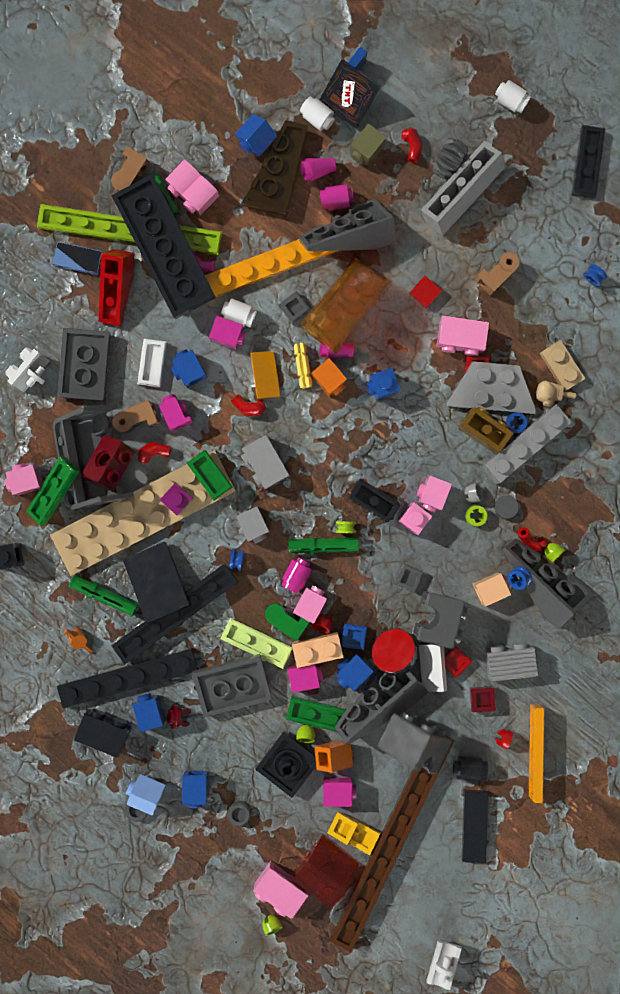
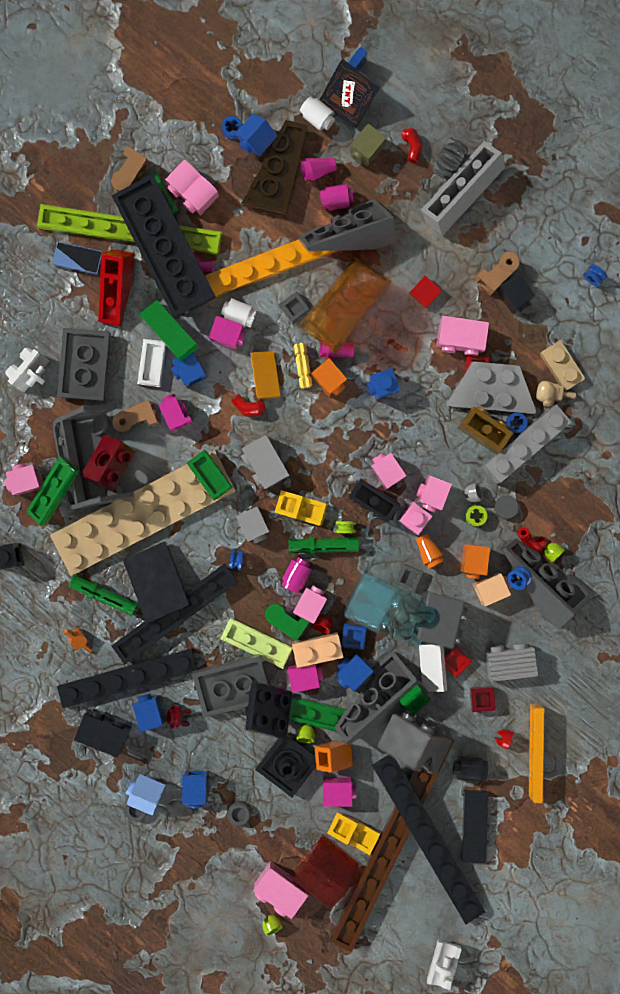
(151, 449): red arm -> none
(169, 331): none -> green tile
(176, 499): magenta plate -> none
(231, 120): none -> blue bush
(268, 710): none -> black plate
(301, 508): none -> yellow slope
(372, 602): none -> clear light blue piece
(387, 470): none -> bright pink brick
(394, 651): red tile -> none
(415, 699): none -> green tile
(428, 838): none -> black plate
(429, 552): none -> orange cone
(475, 561): none -> orange brick
(512, 96): white brick -> none
(516, 293): none -> black brick
(588, 161): black tile -> none

